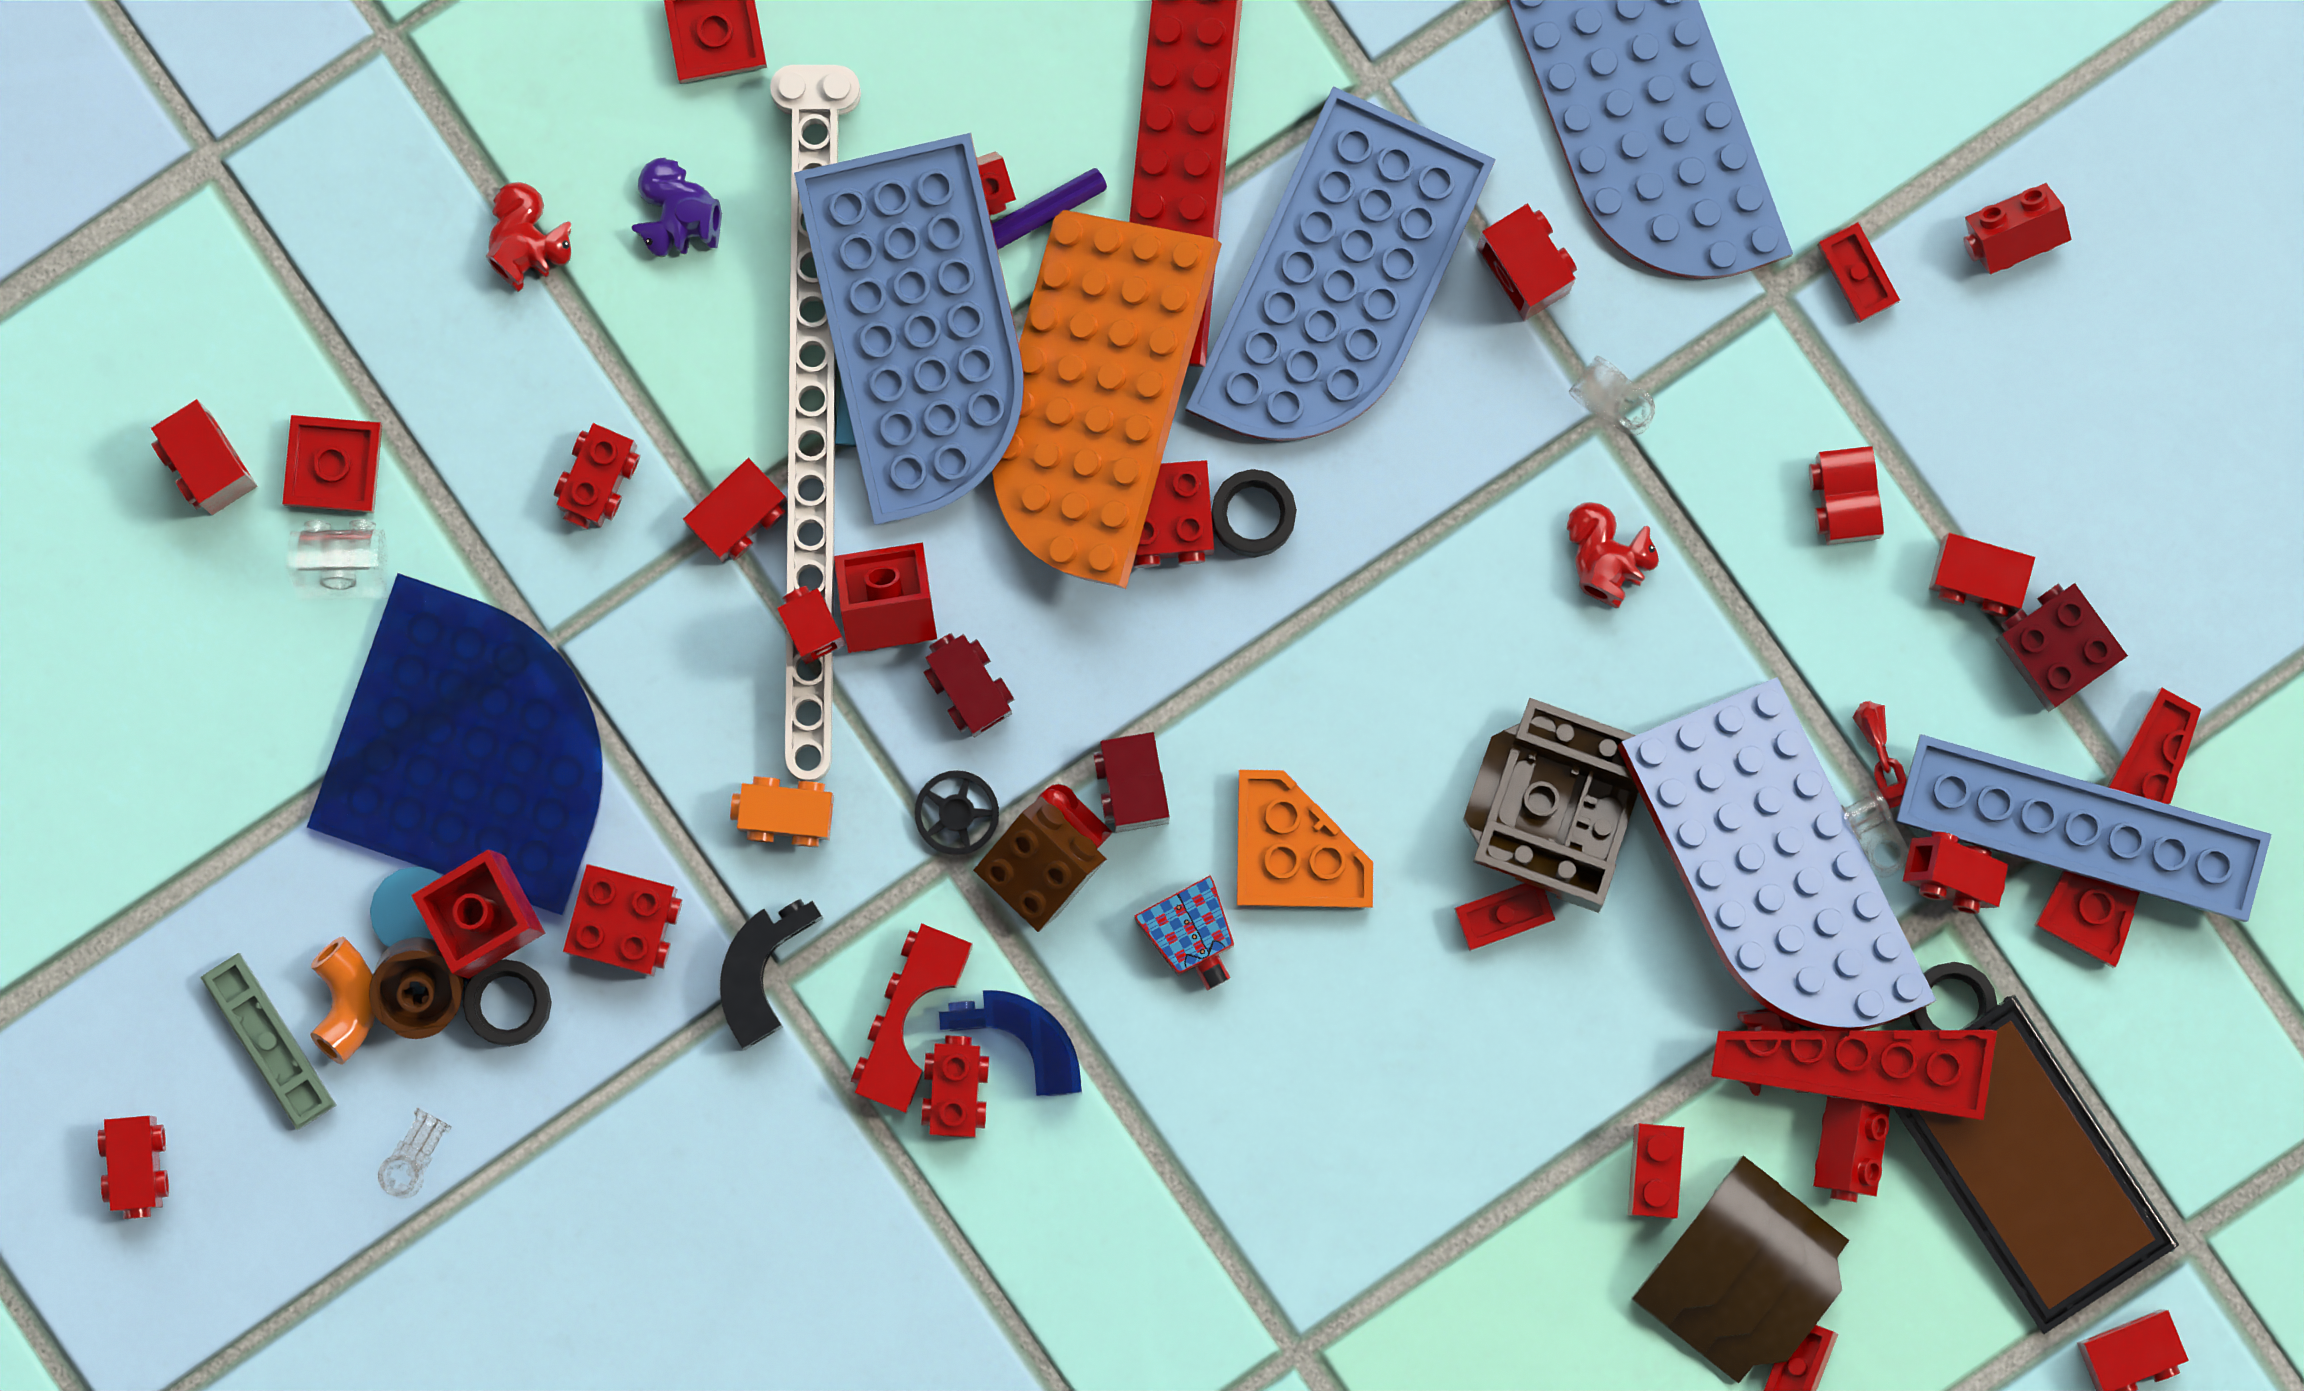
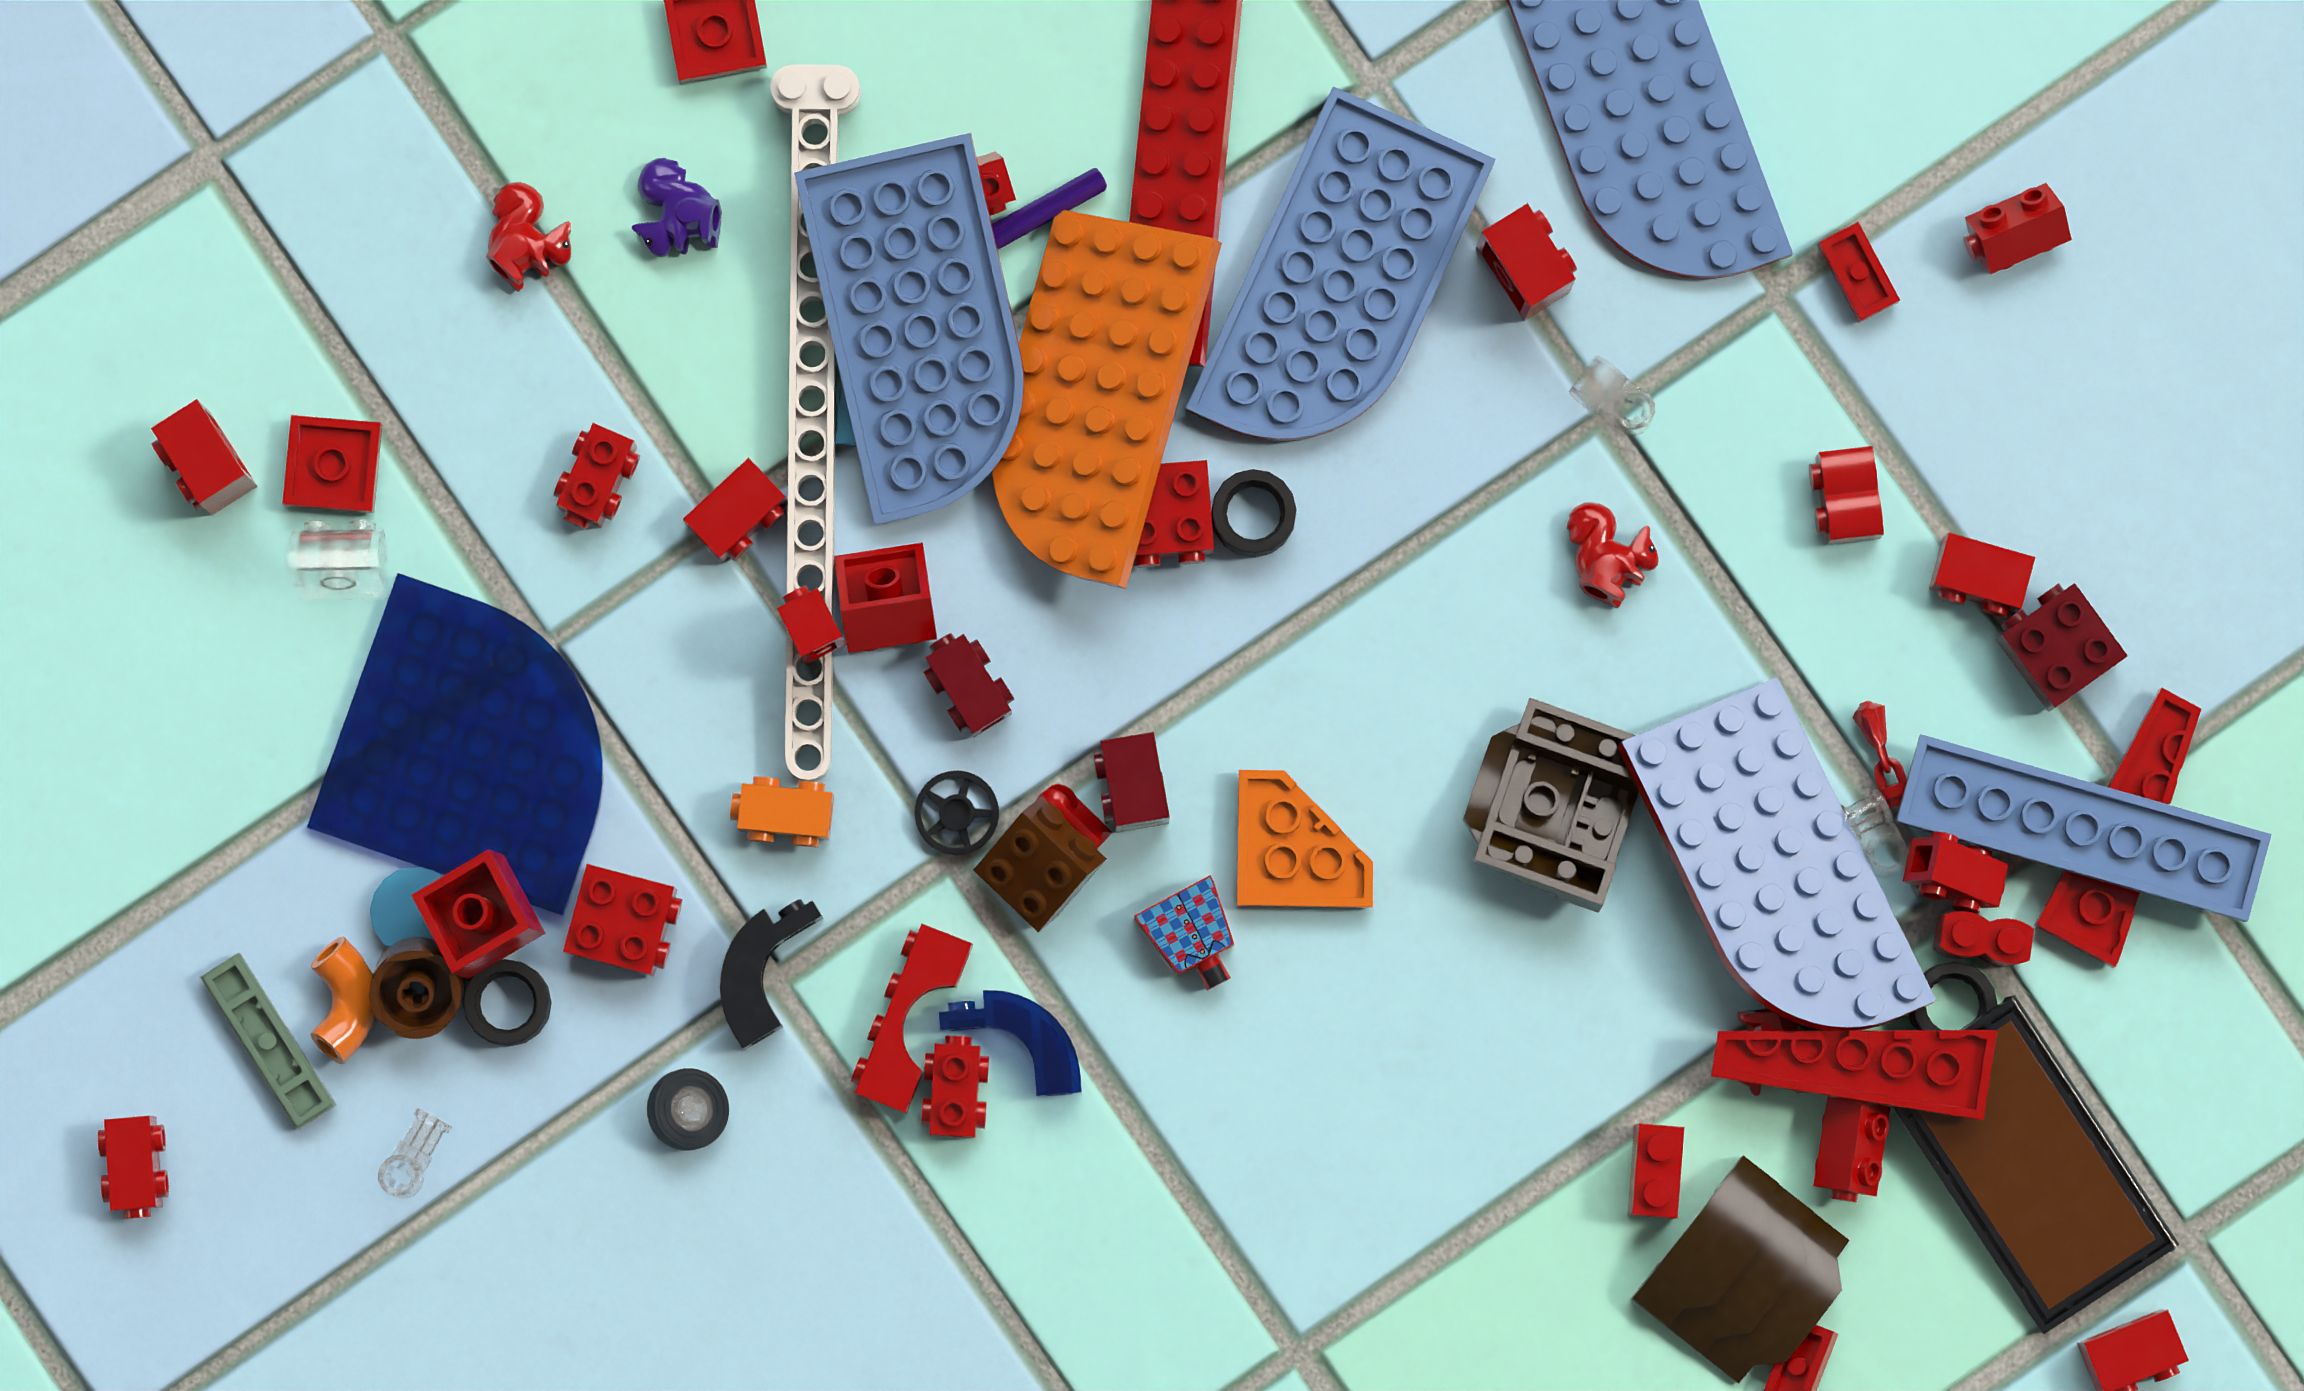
(687, 1109): none -> black wheel
(1503, 915): red plate -> none
(1970, 935): none -> red brick

